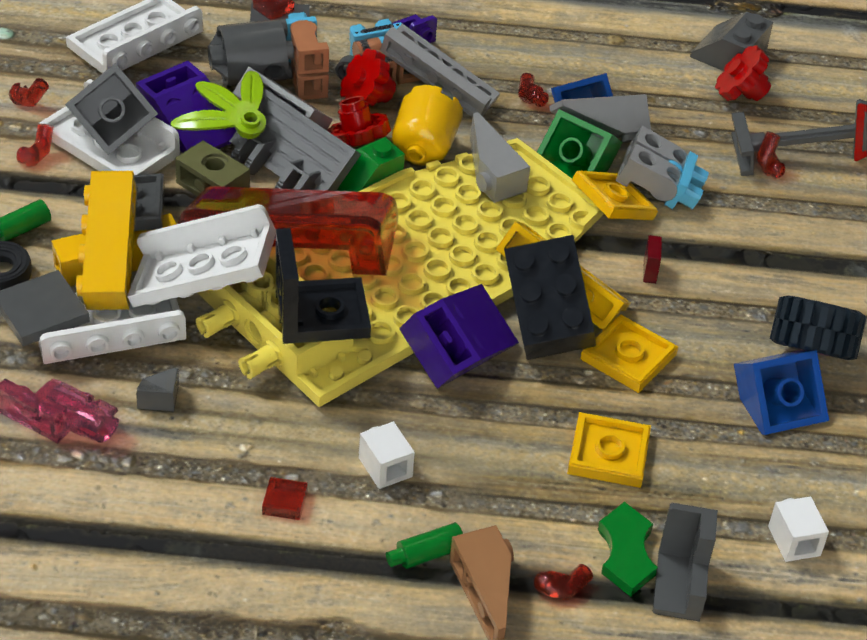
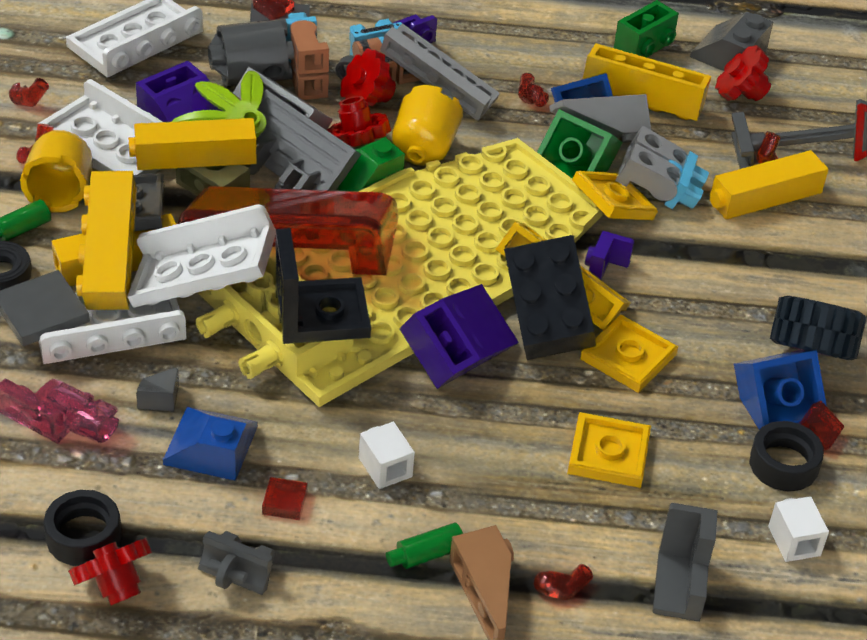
(57, 170): none -> yellow cylinder
(75, 505): none -> black tyre
(111, 109): dark grey slope -> none
(113, 570): none -> red plant
(194, 144): none -> yellow brick
(210, 443): none -> blue slope
(235, 562): none -> dark grey hips
(497, 166): light grey slope -> none
(609, 249): none -> dark purple bracket
(628, 561): green tile -> none
(647, 29): none -> green brick
(652, 259): dark red tile -> none
(666, 85): none -> yellow brick
(768, 184): none -> yellow brick
(780, 475): none -> black tyre
(823, 424): none -> clear red tile

